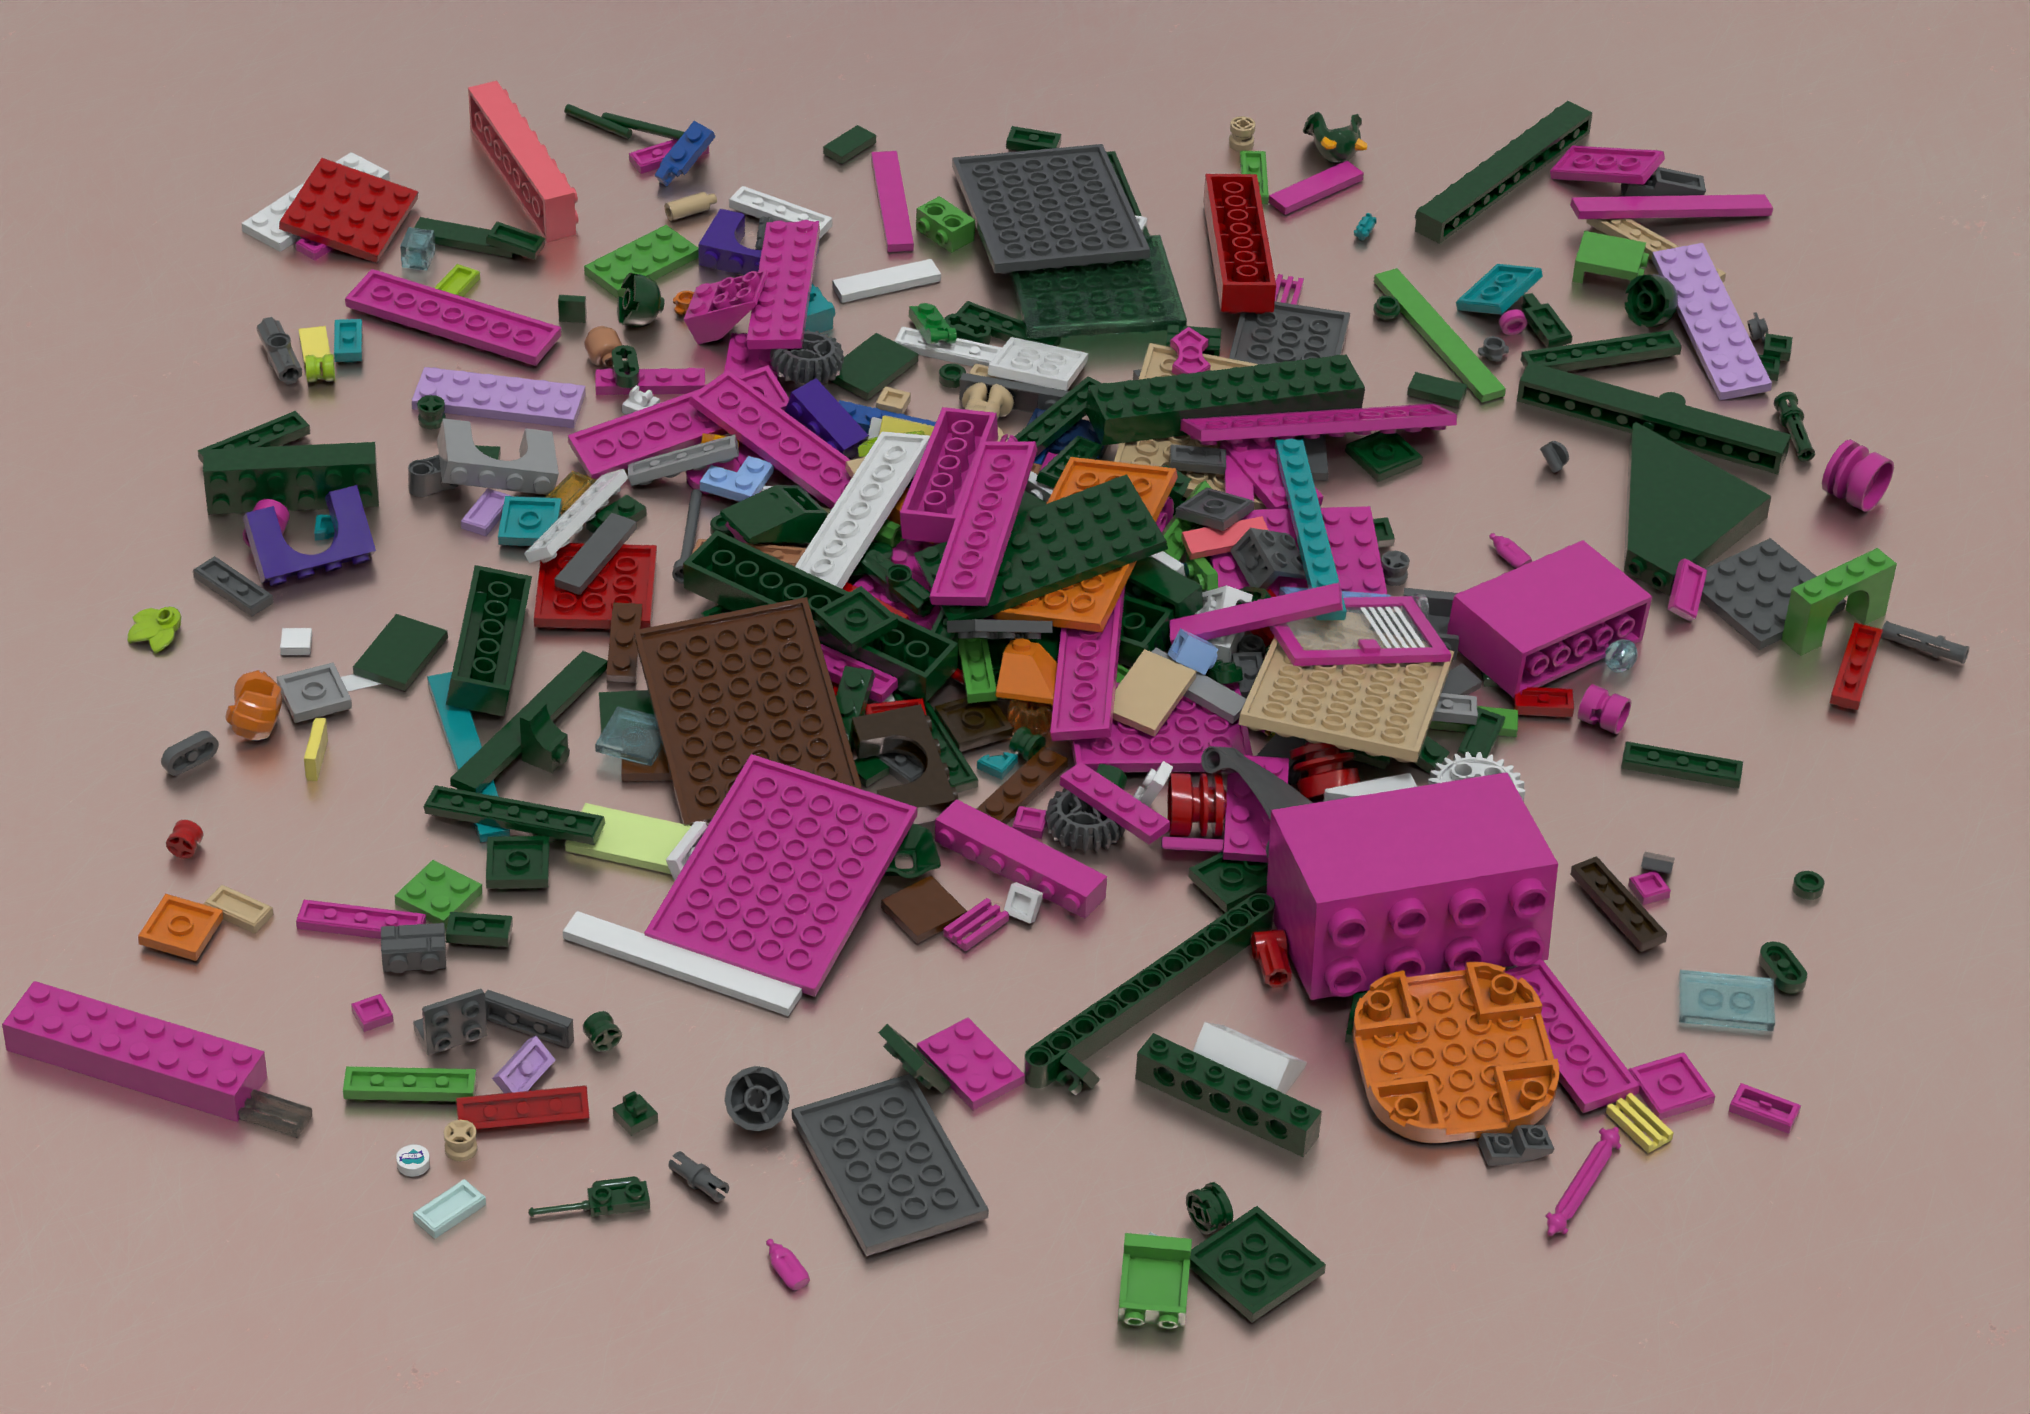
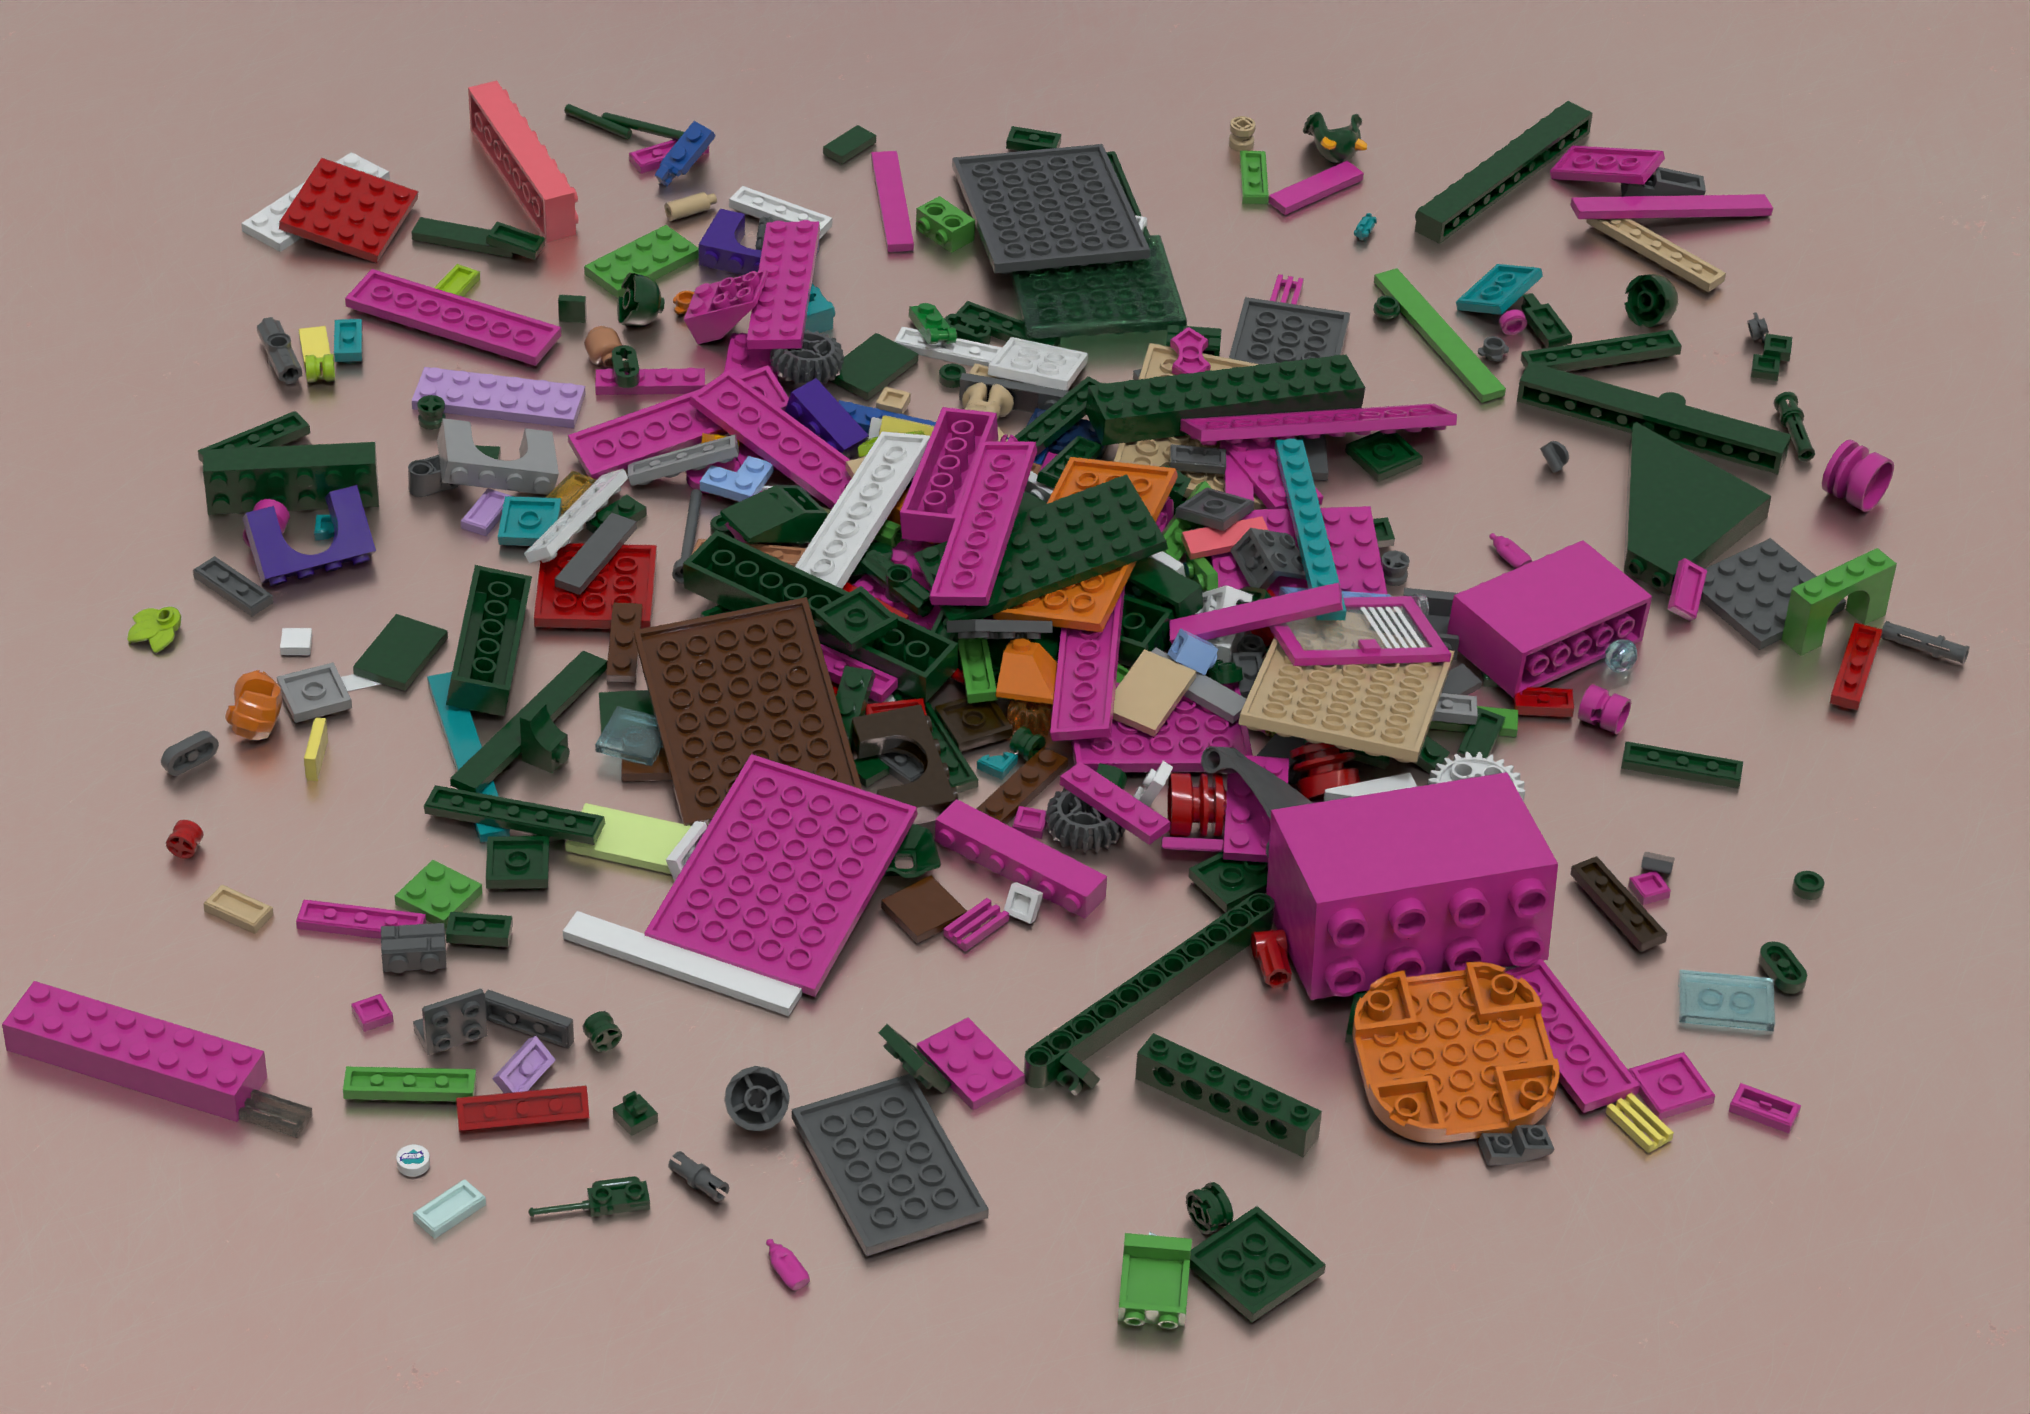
(180, 927): orange plate -> none
(312, 249): dark pink tile -> none
(417, 248): clear light blue brick -> none
(460, 1140): tan wheel -> none
(638, 400): white tile -> none
(886, 280): white tile -> none
(1239, 243): red brick -> none
(1249, 1056): white slope -> none
(1437, 389): dark green tile -> none
(1583, 1181): dark pink wheel -> none
(1610, 257): bright green panel -> none
(1712, 322): lavender plate -> none

